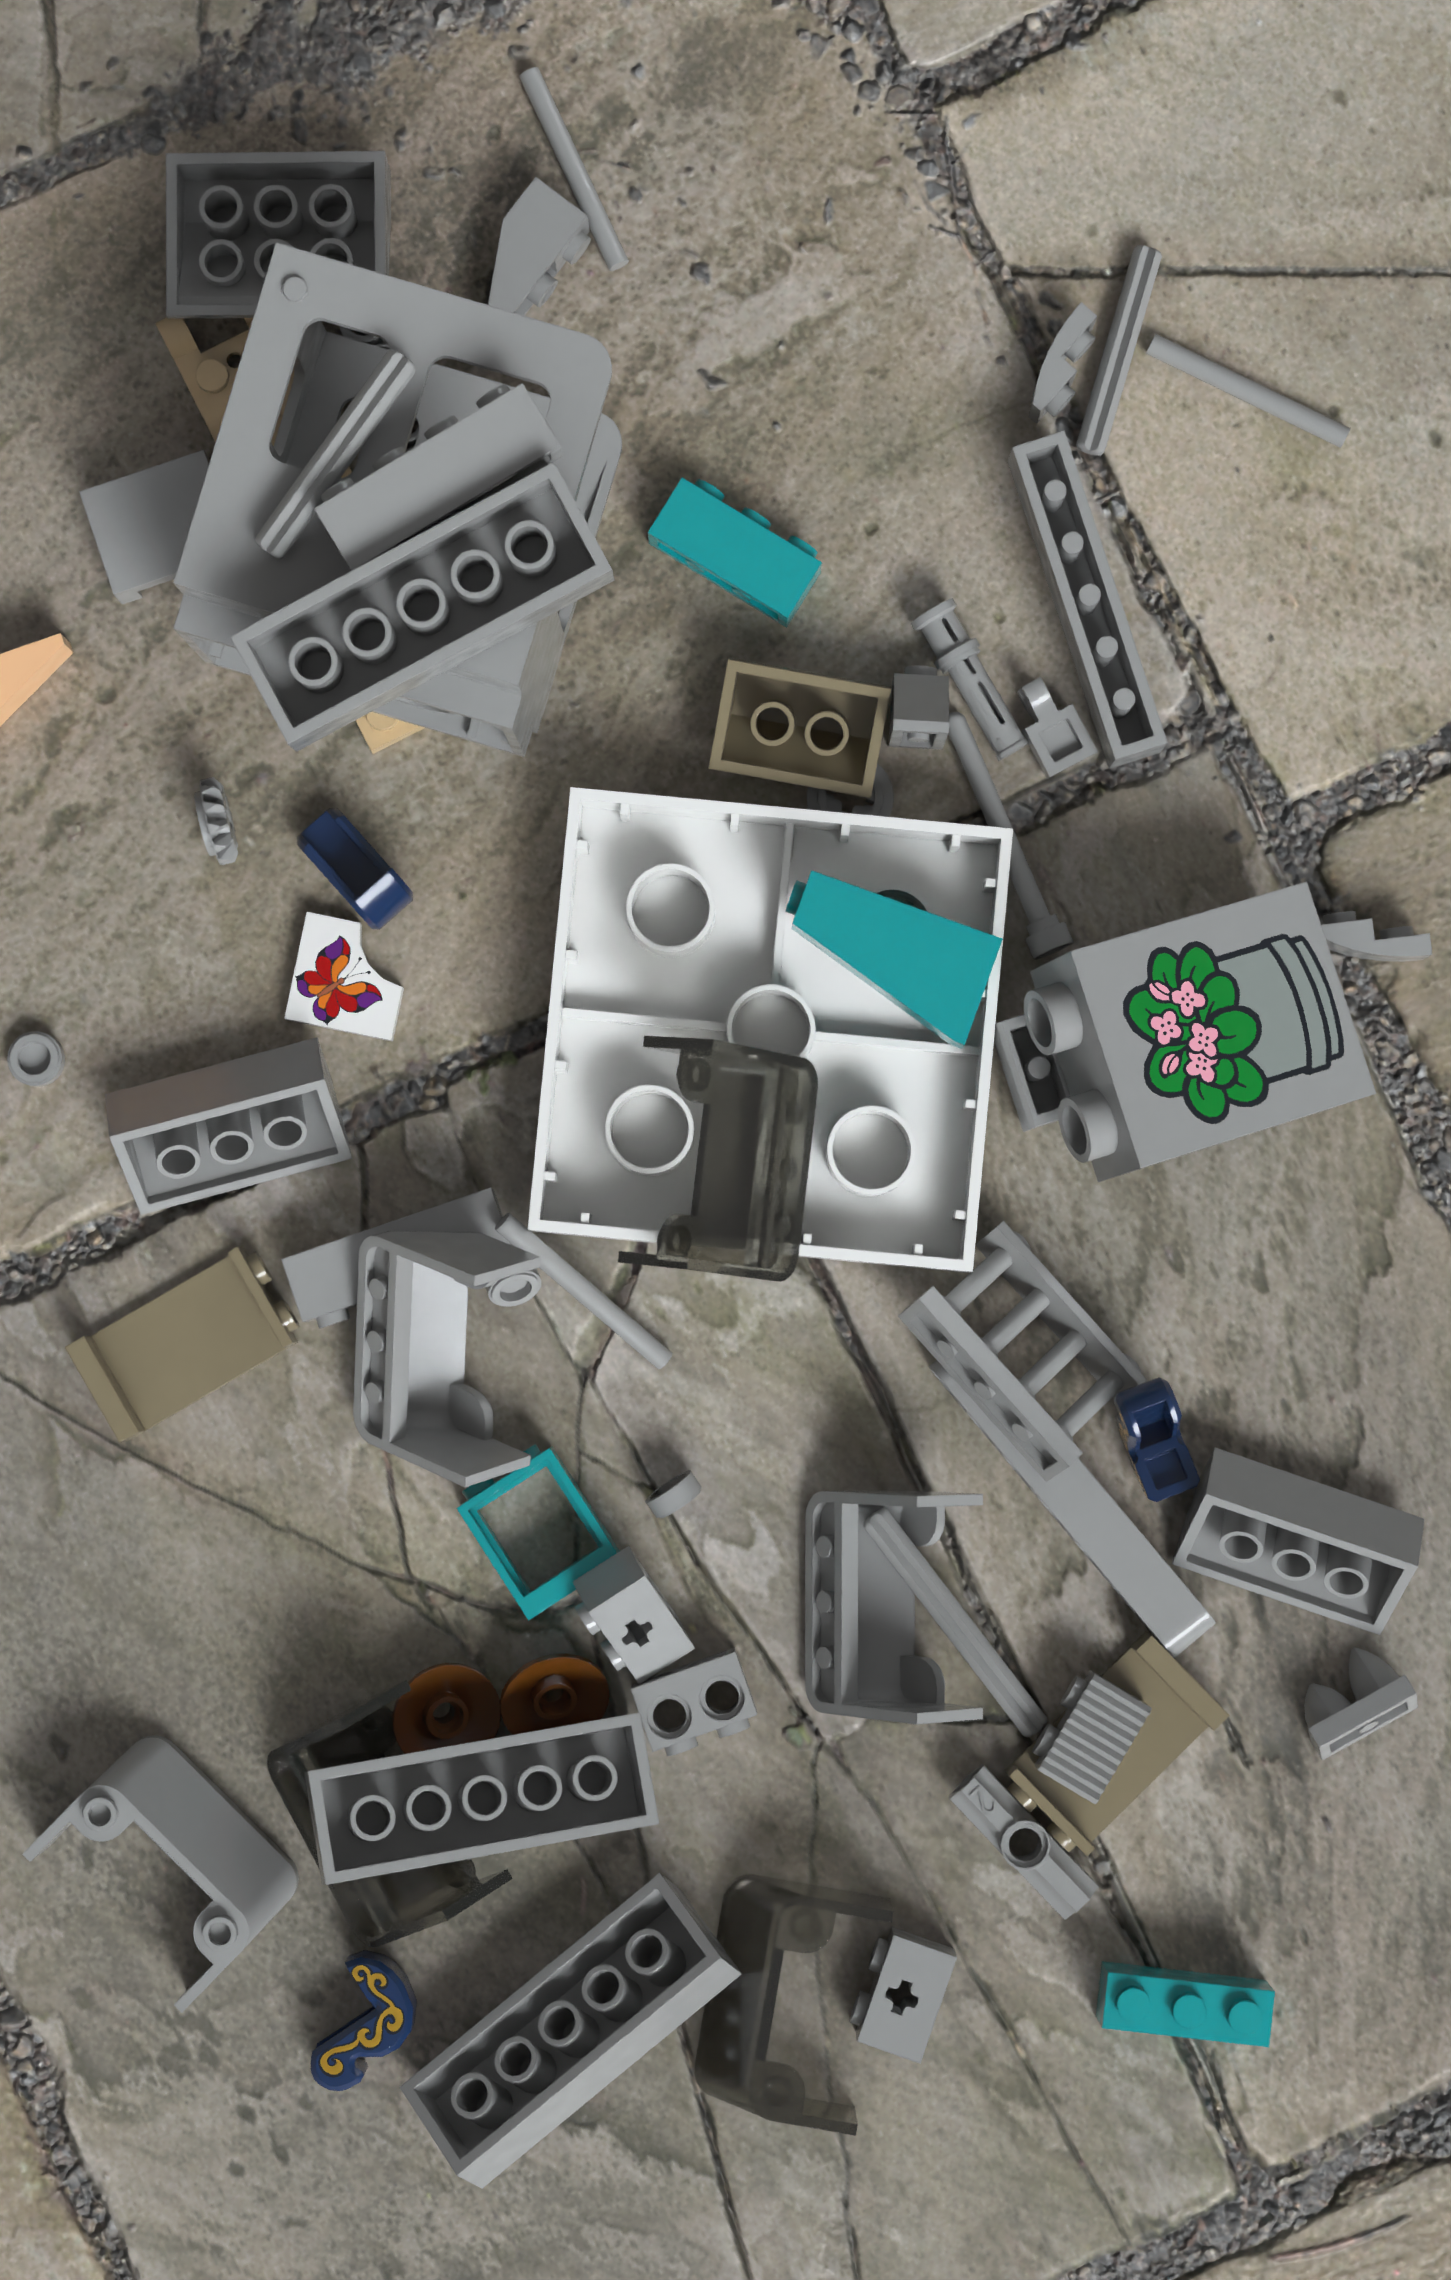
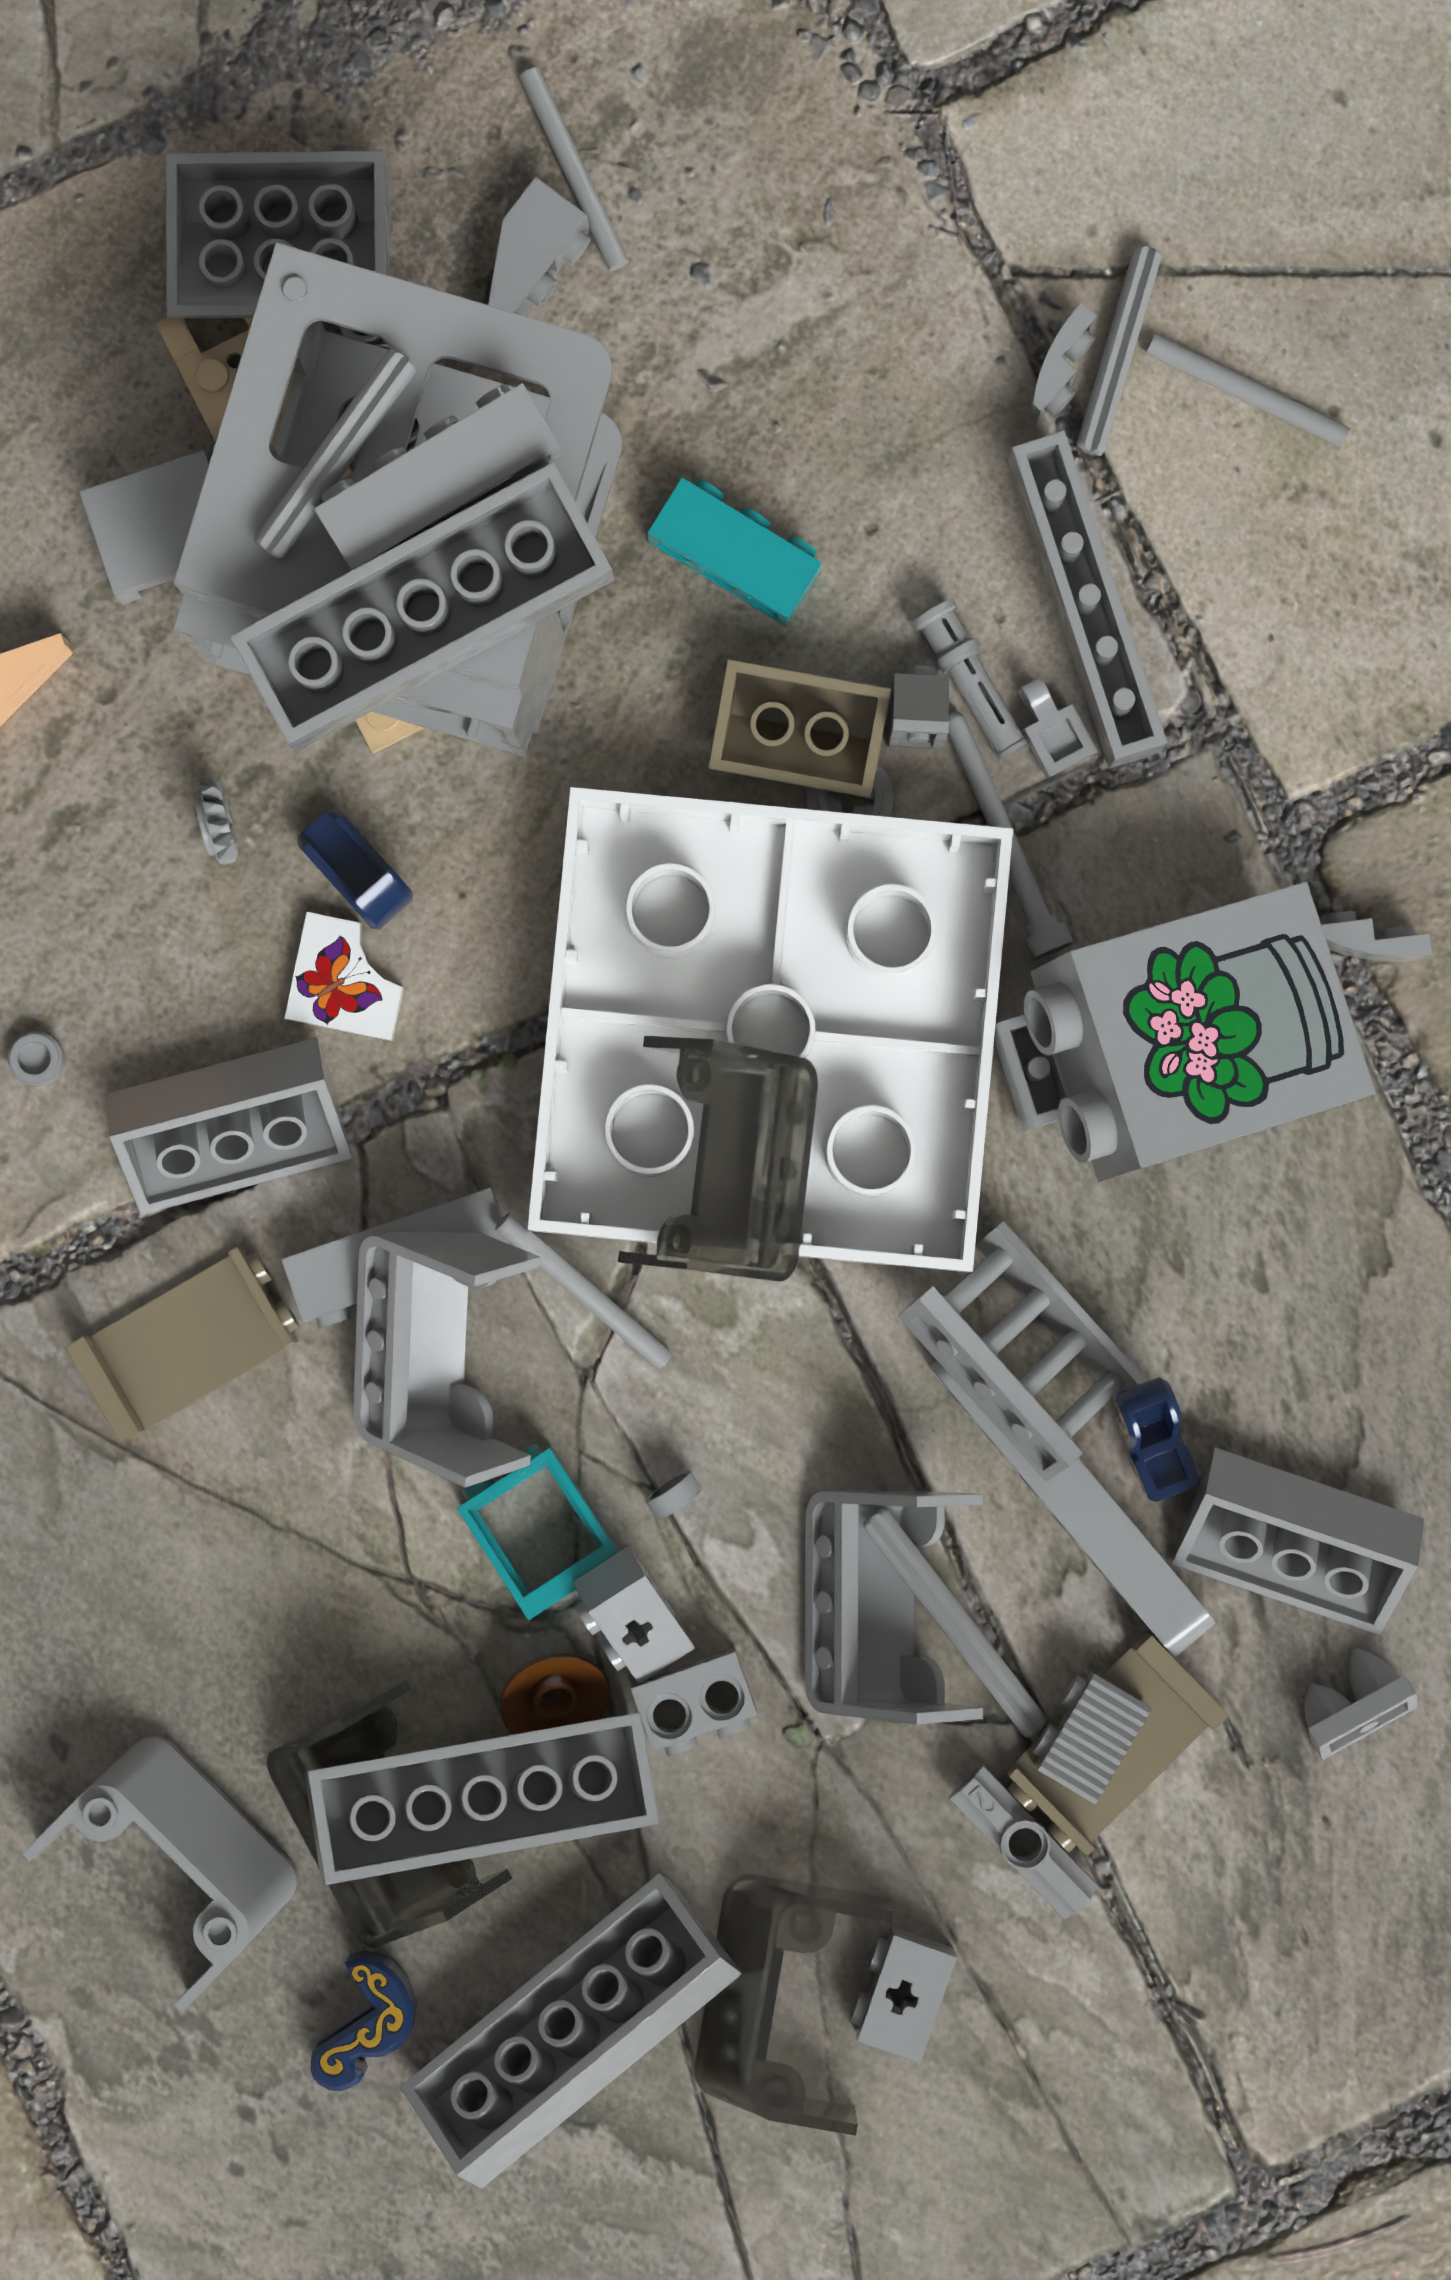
(472, 1712): reddish brown dish -> none
(515, 1288): light grey tile -> none
(904, 953): teal slope -> none
(1185, 2004): teal brick -> none

